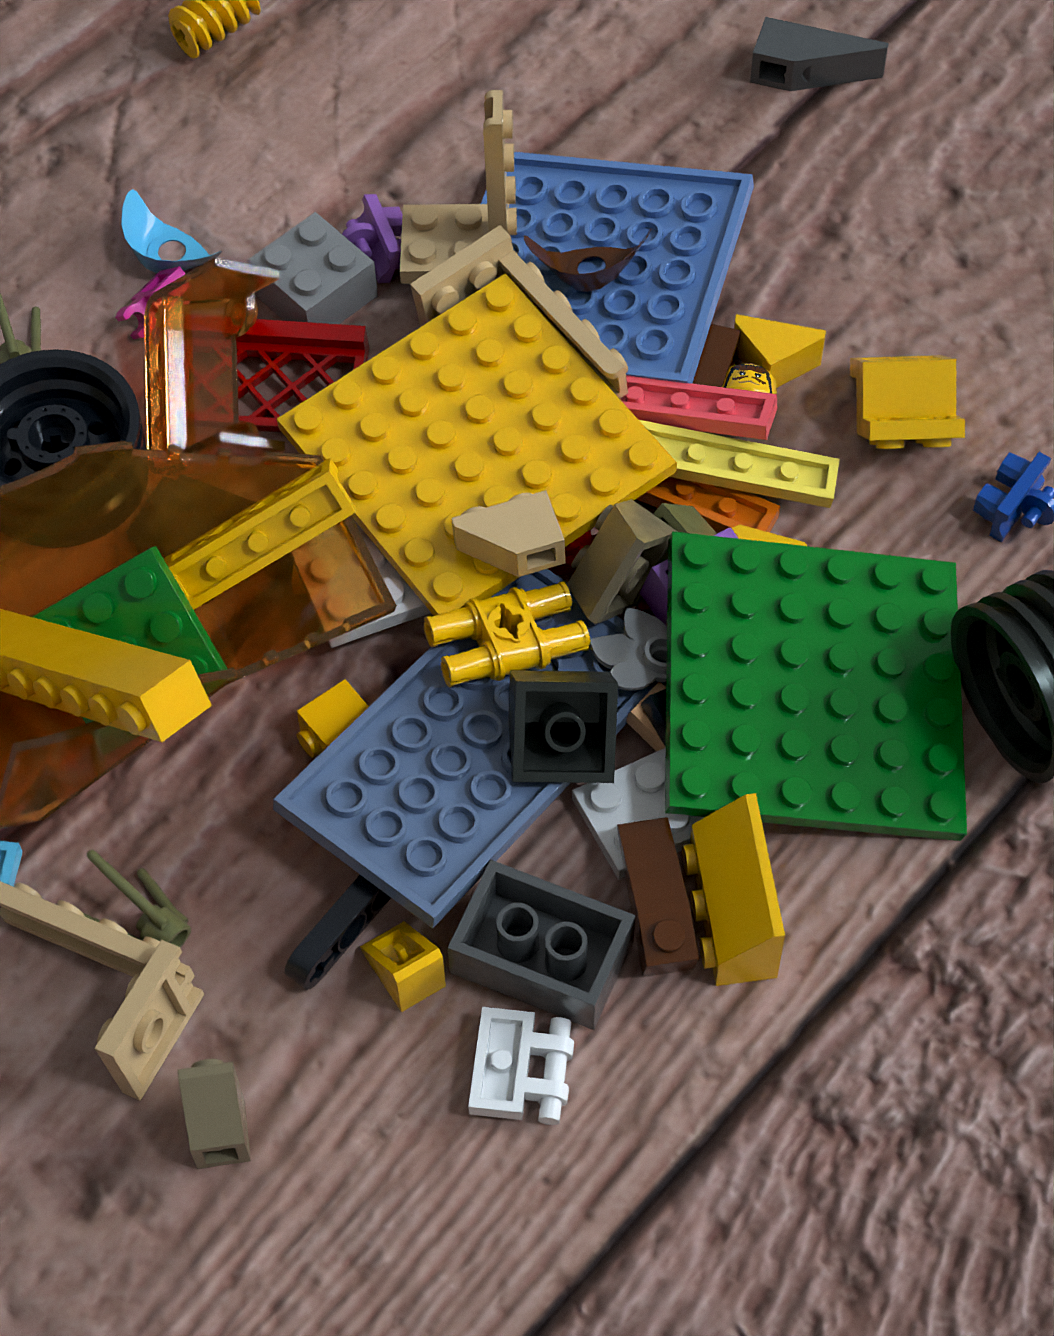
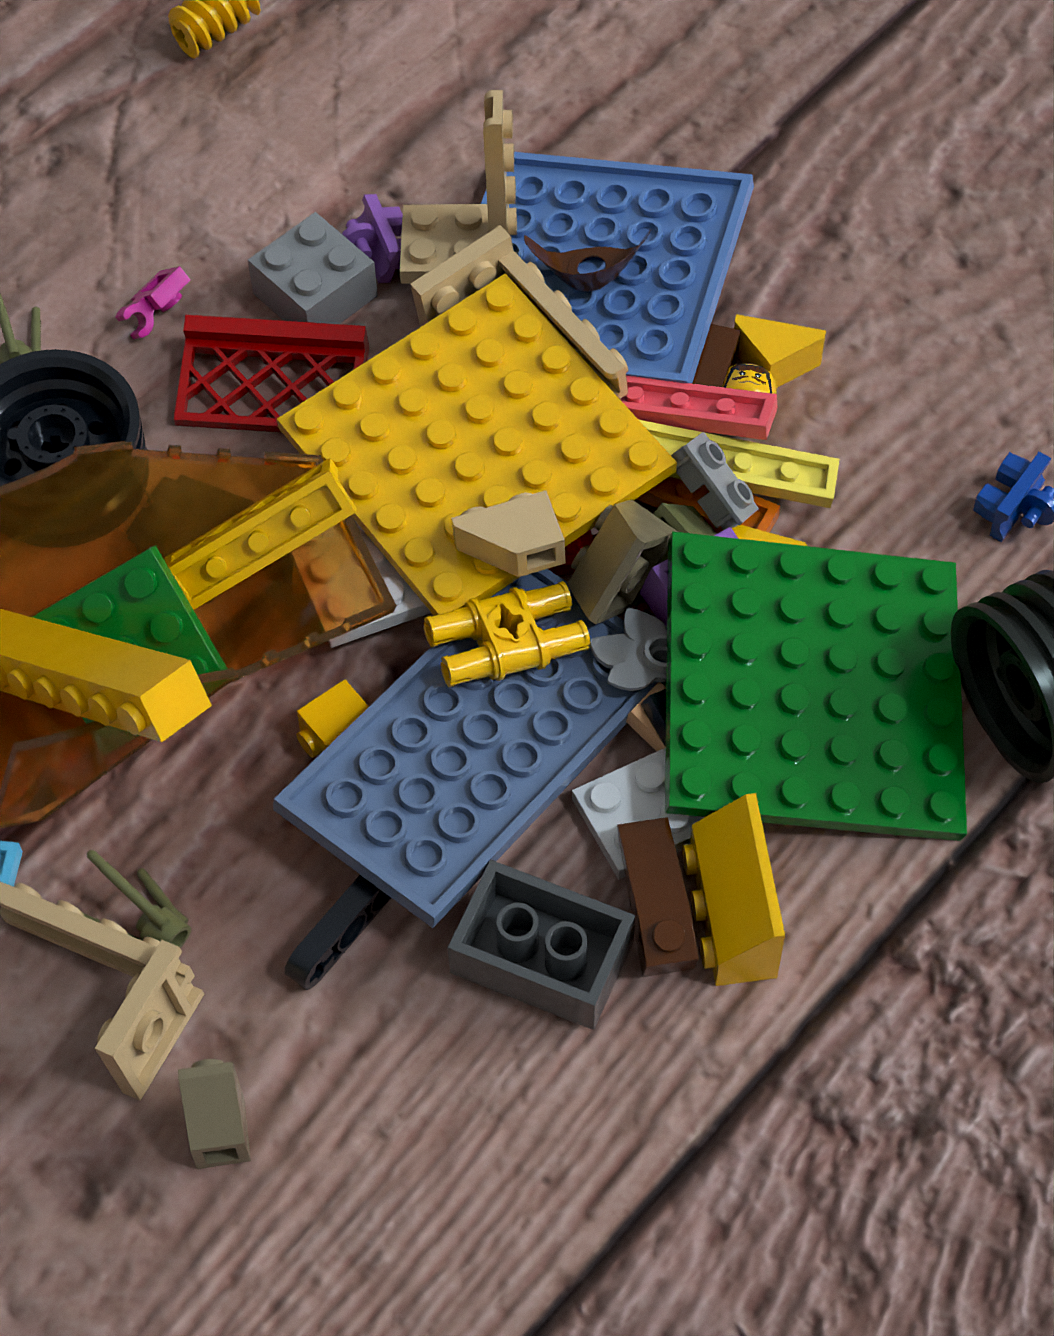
(147, 234): medium azure piece -> none
(194, 359): clear orange windscreen -> none
(406, 964): yellow slope -> none
(503, 1060): white plate -> none
(562, 726): pearl dark grey slope -> none
(705, 463): none -> light grey hinge
(809, 57): dark grey slope -> none
(907, 400): yellow bracket -> none

